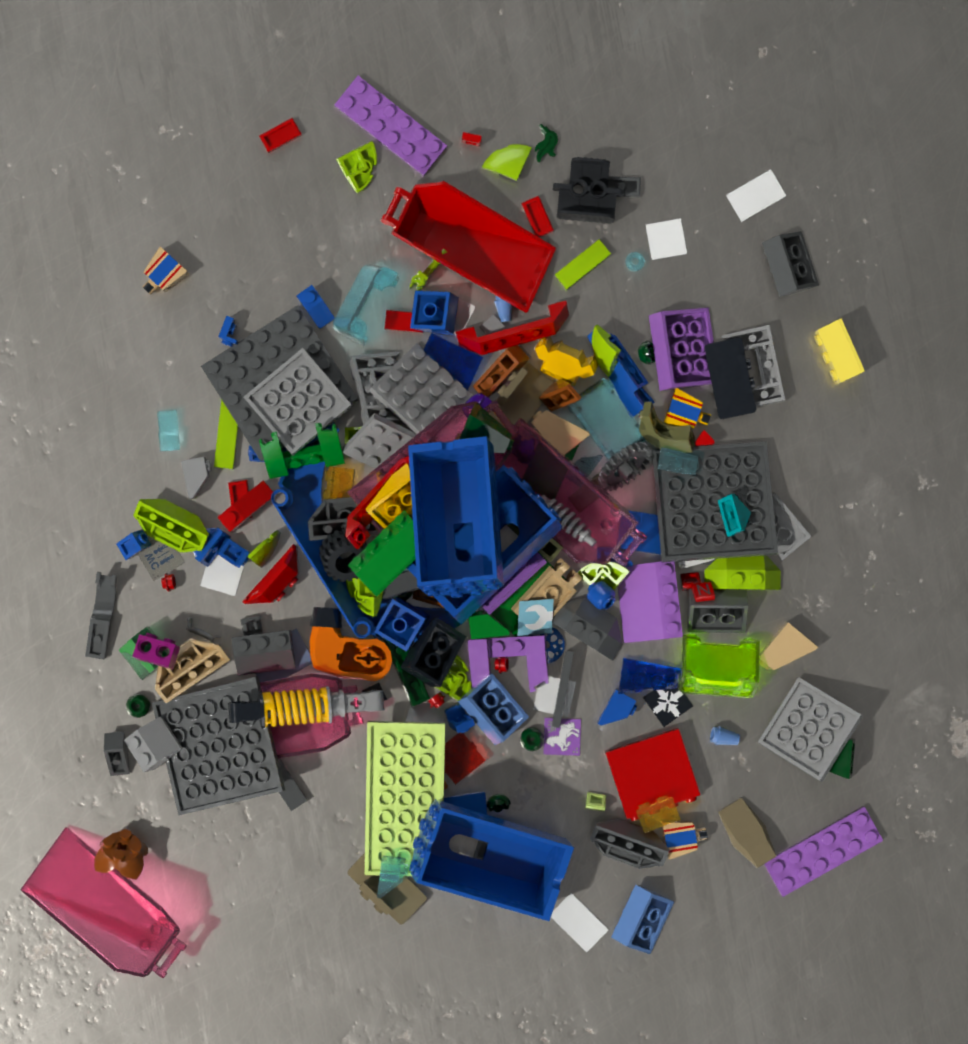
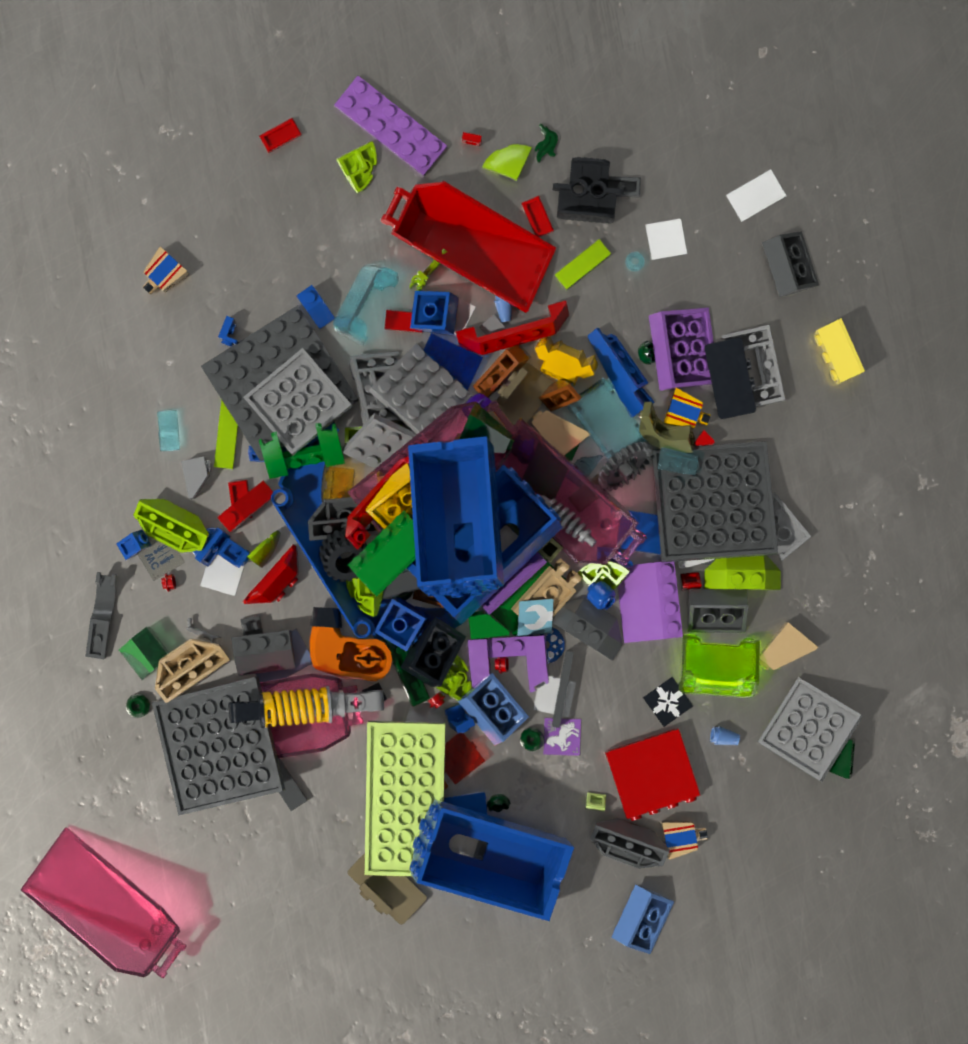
(116, 753): dark grey slope -> none
(121, 852): dark orange brick -> none
(153, 744): light grey slope -> none
(155, 656): magenta brick -> none
(391, 874): clear light blue slope -> none
(578, 922): white sticker -> none
(604, 350): lime brick -> none
(617, 708): blue slope -> none
(643, 675): clear blue wing -> none
(657, 814): clear yellow bracket -> none
(703, 591): red tile -> none
(734, 514): teal slope -> none
(747, 833): dark tan piece -> none
(823, 851): medium lavender plate -> none

